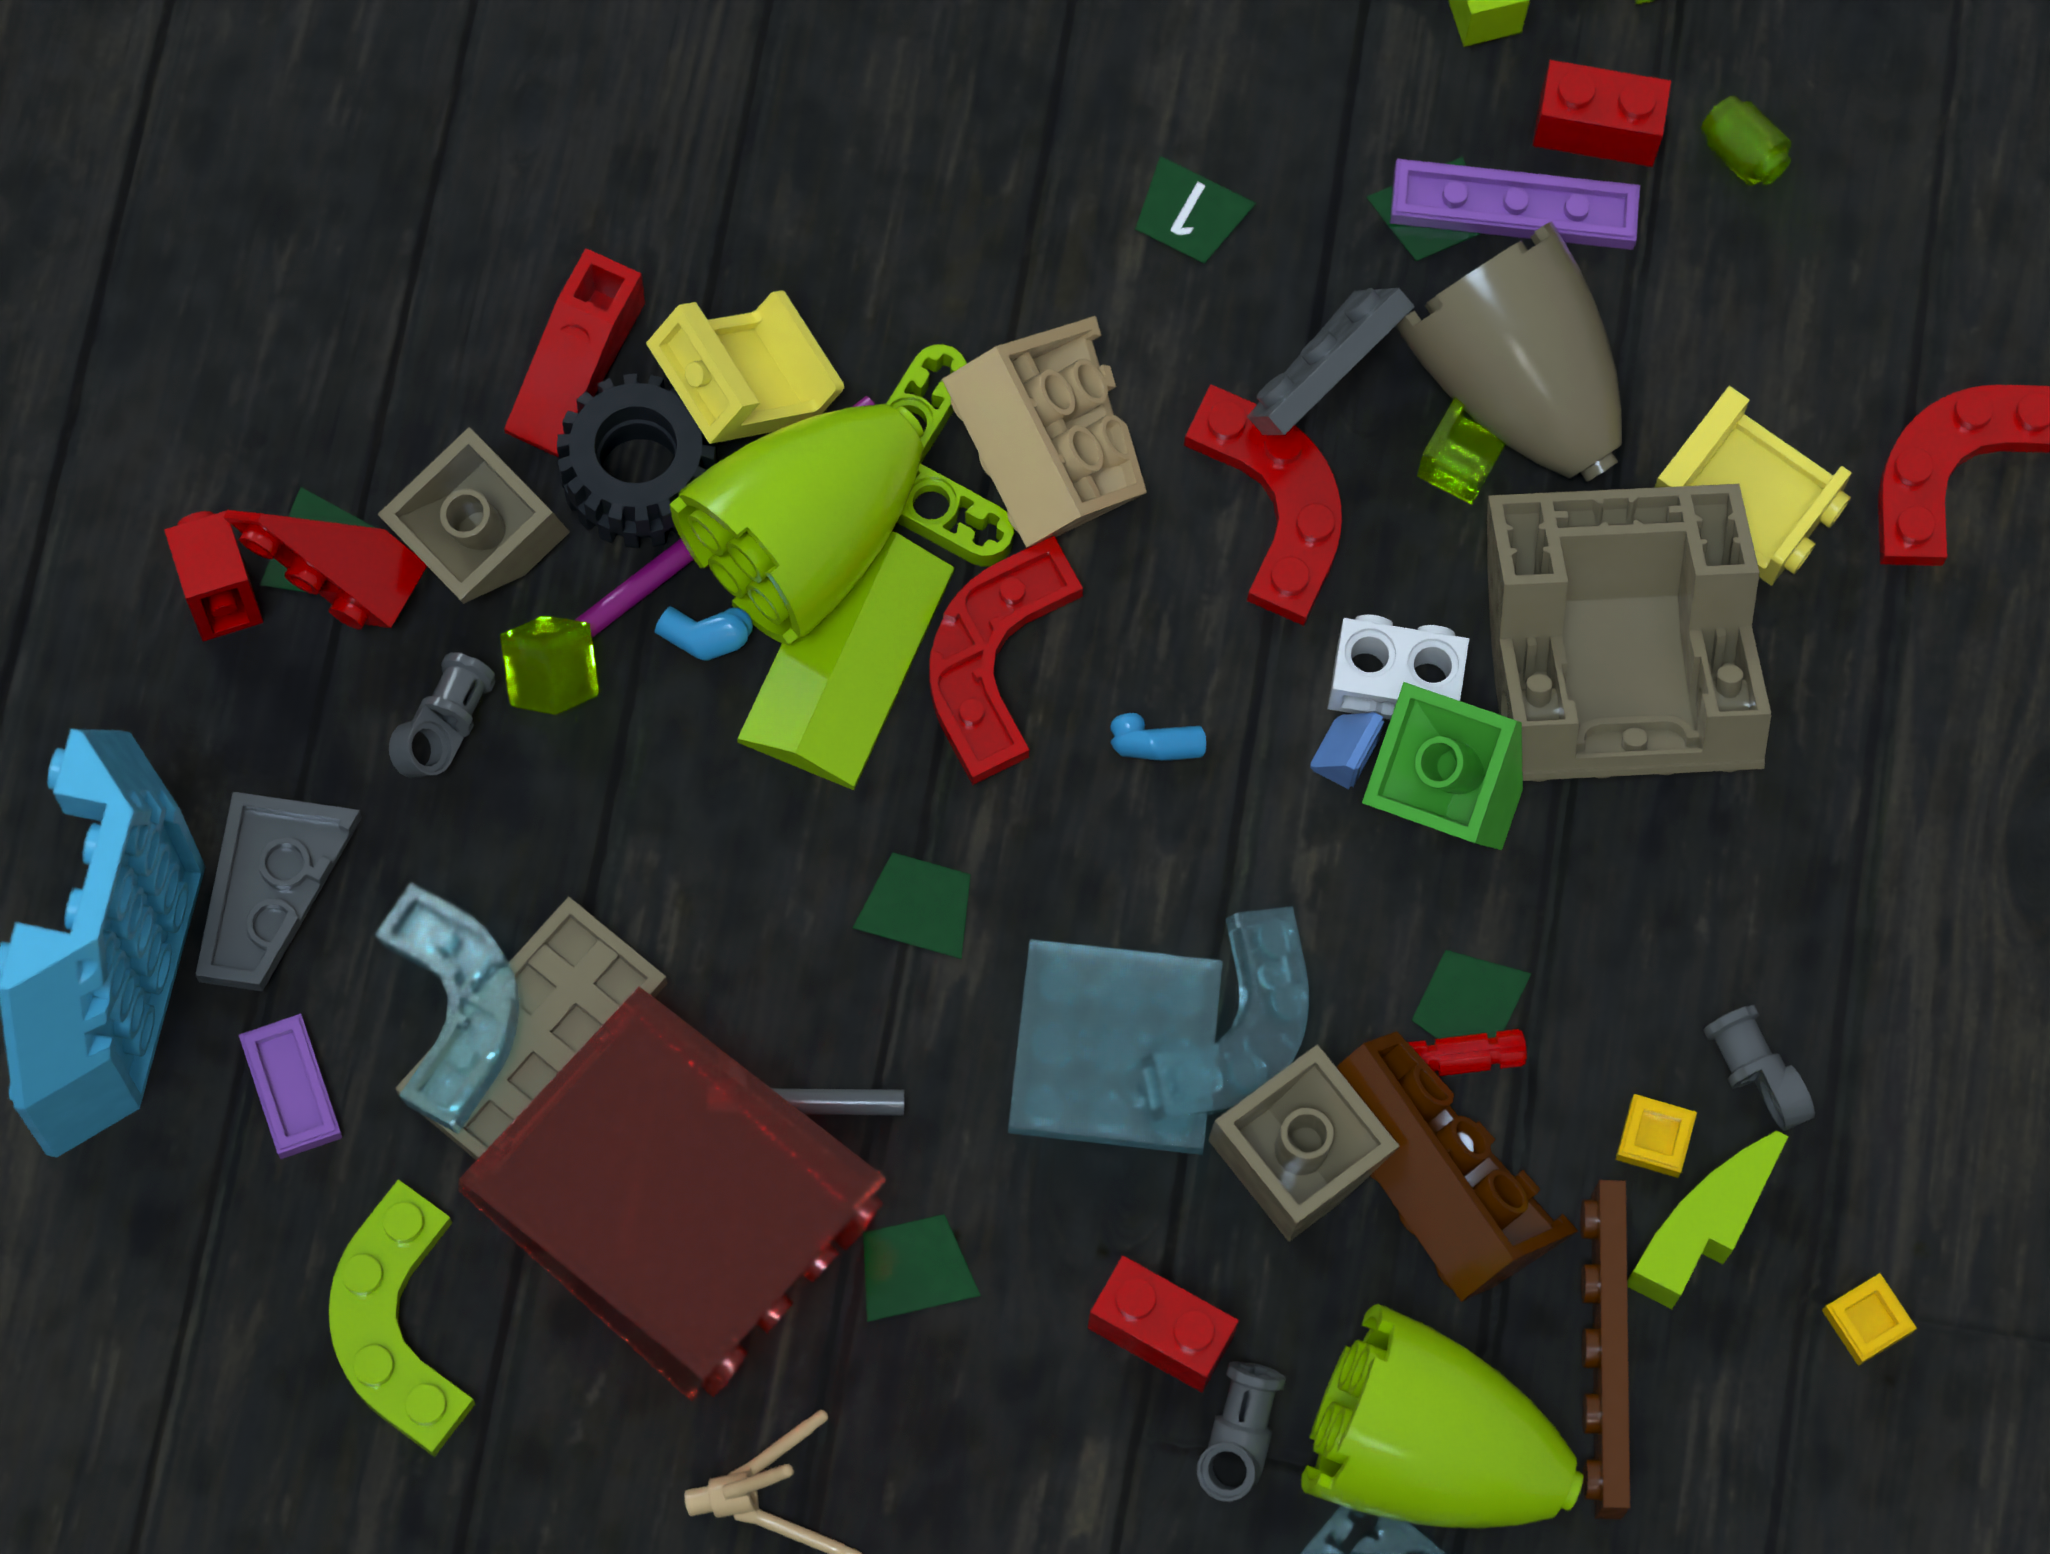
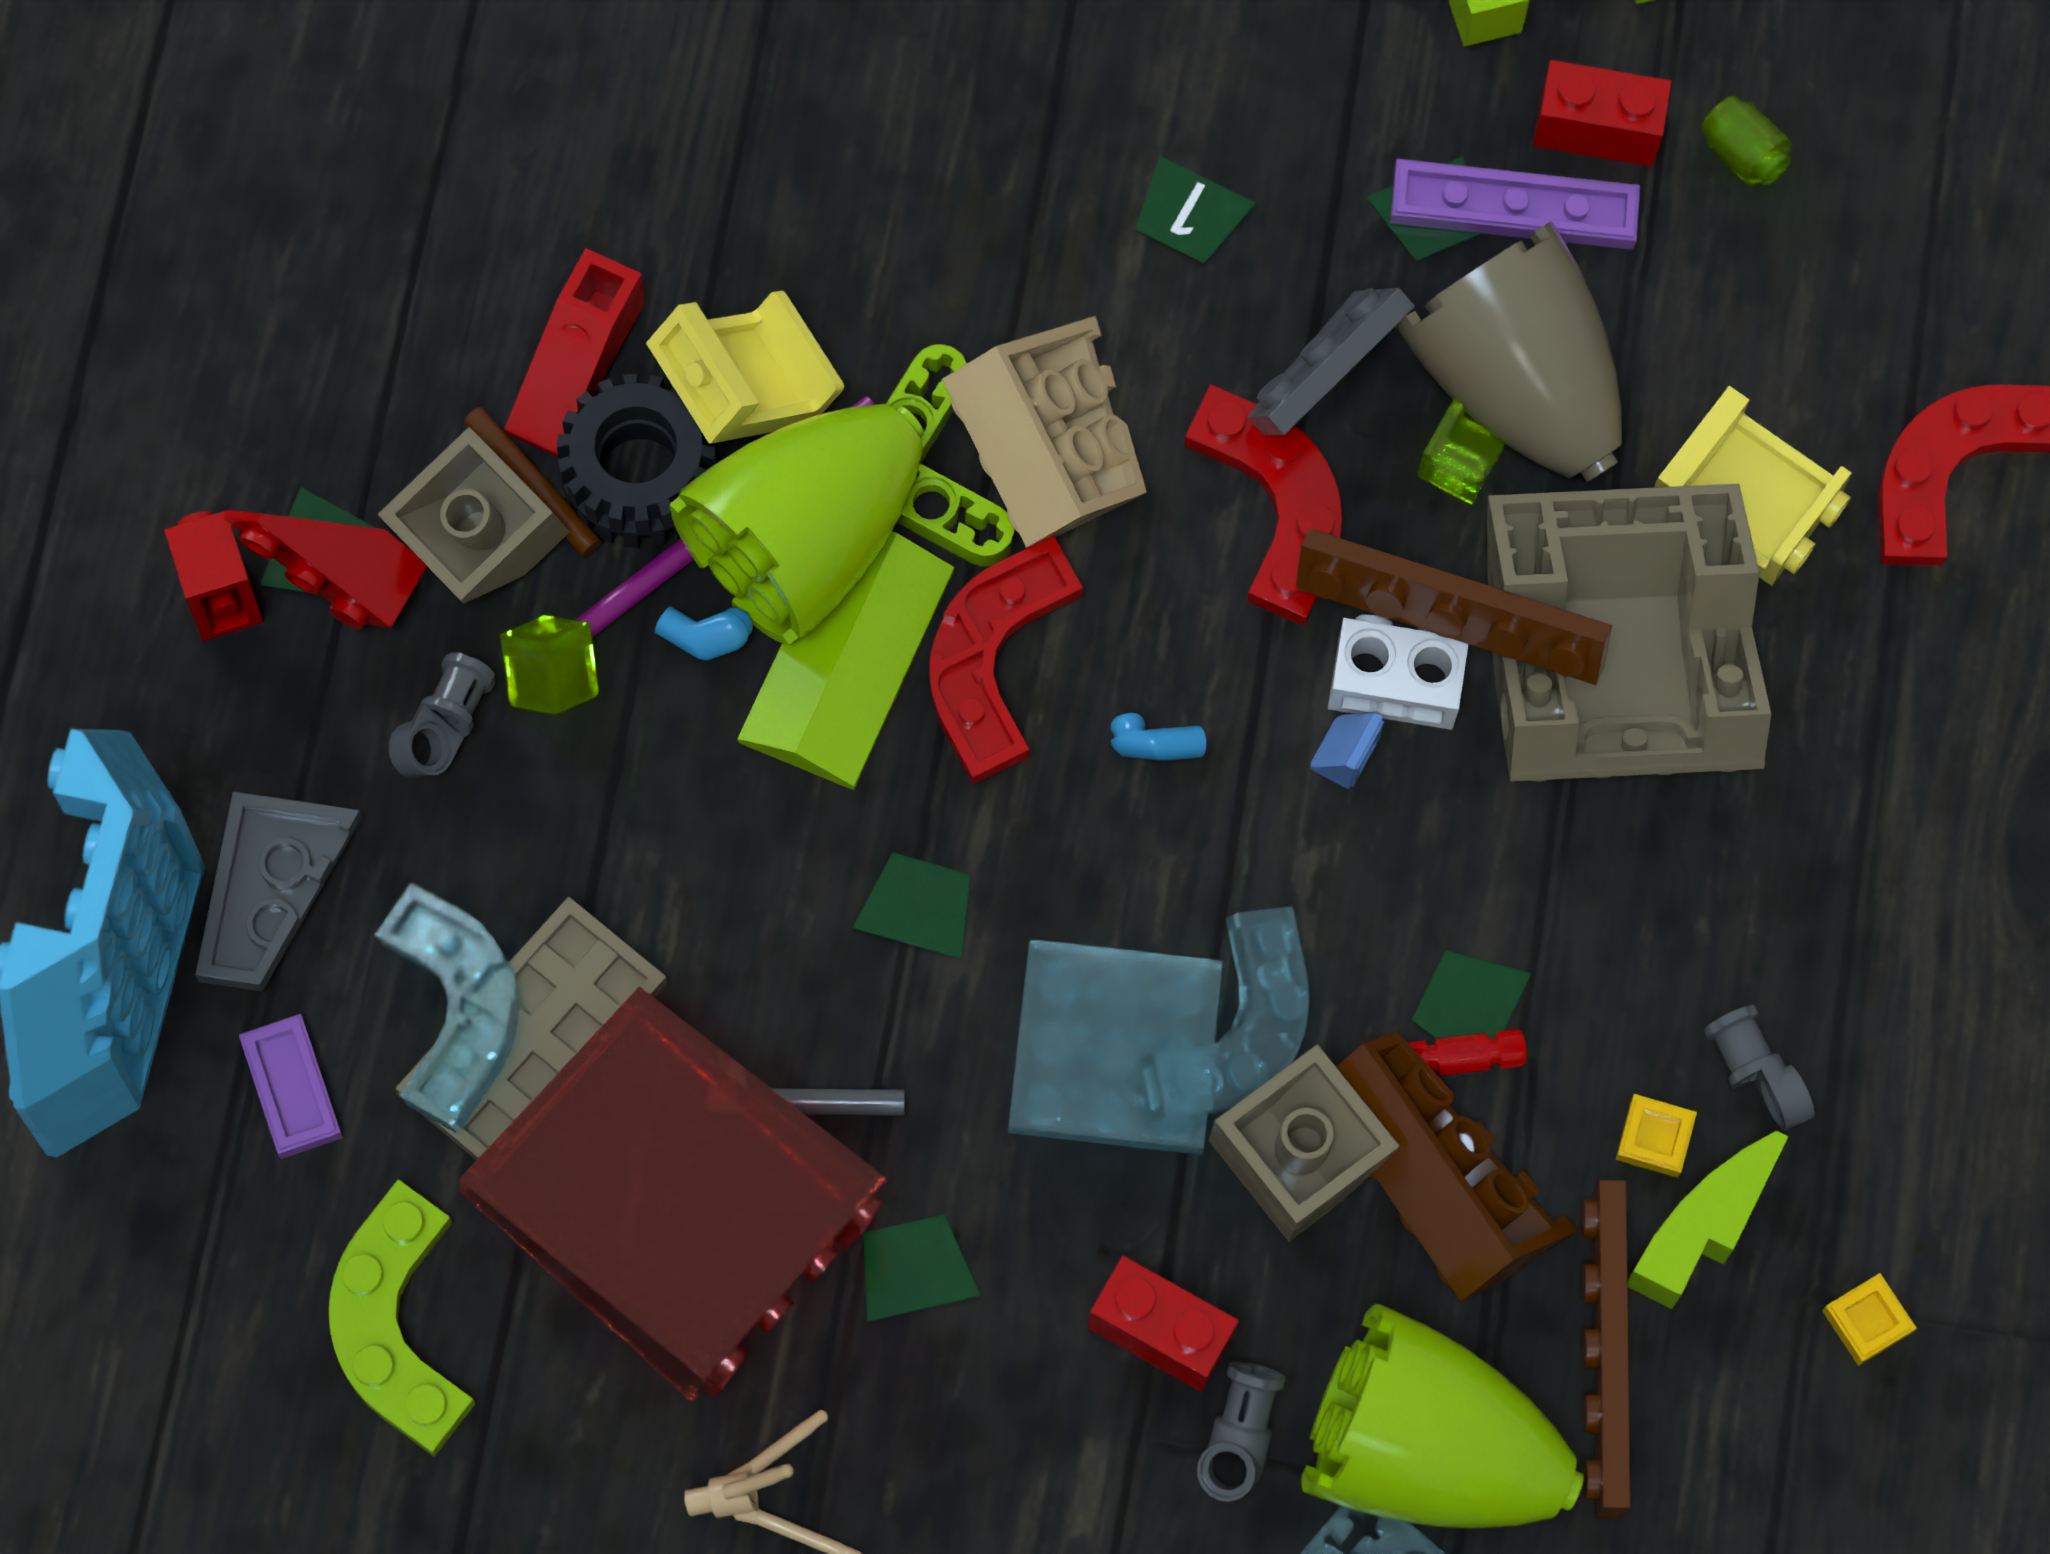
(580, 534): none -> reddish brown bar
(1449, 767): bright green slope -> none
(1453, 606): none -> reddish brown plate

